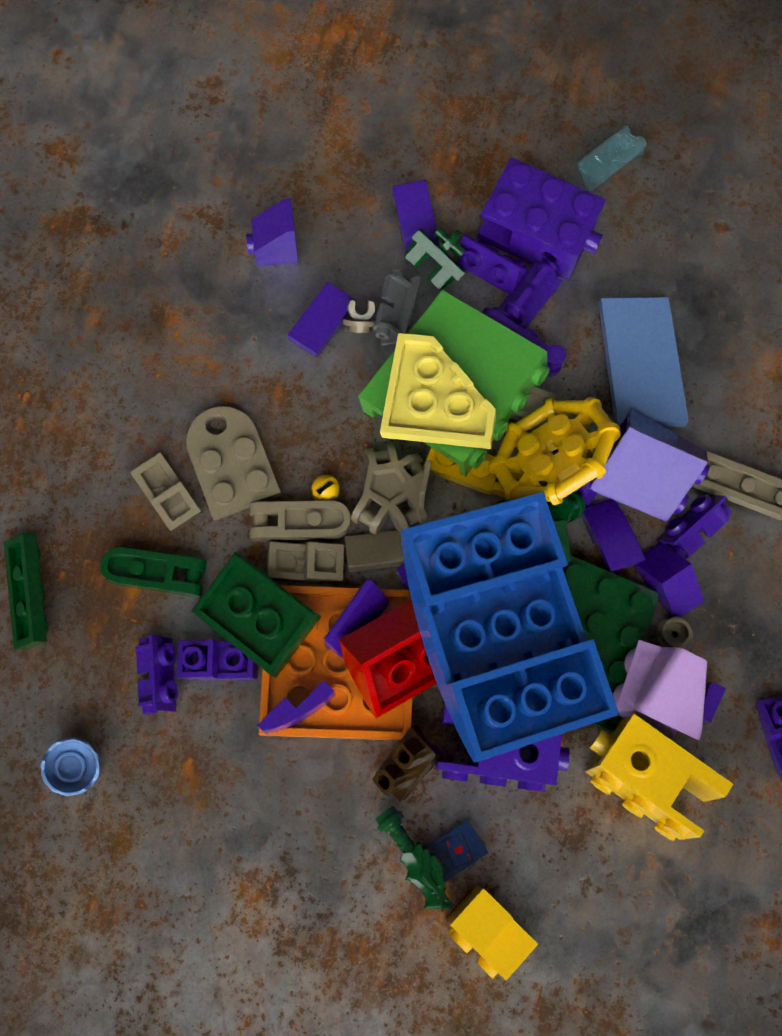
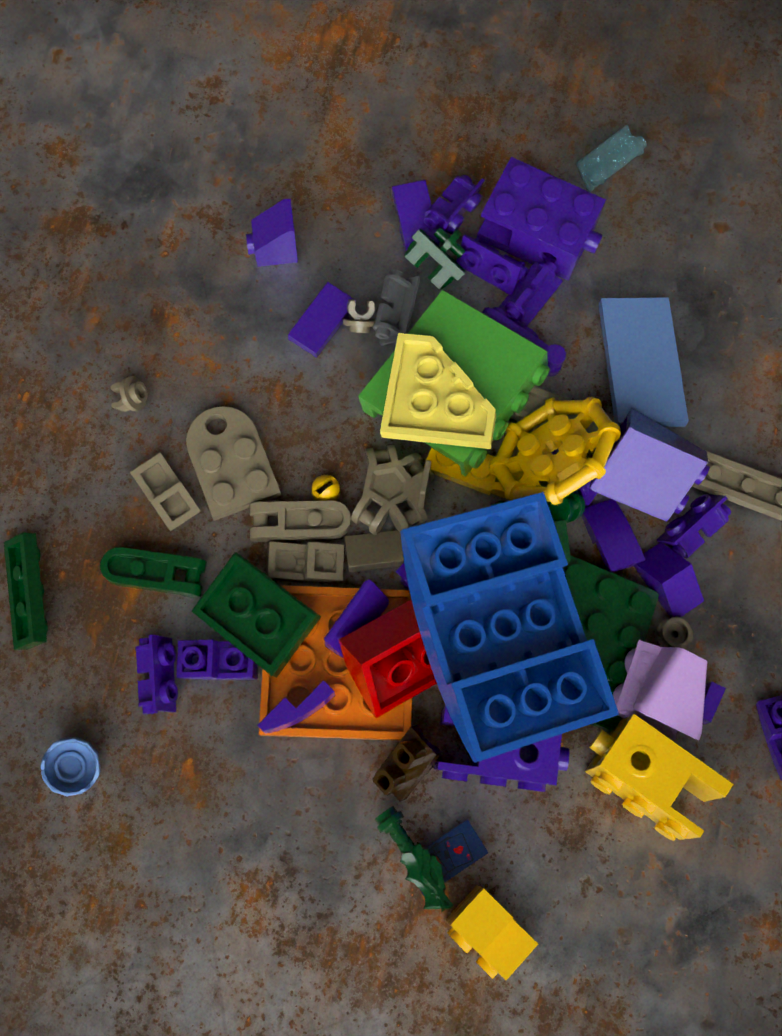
(132, 393): none -> dark tan plate
(462, 196): none -> dark purple hinge

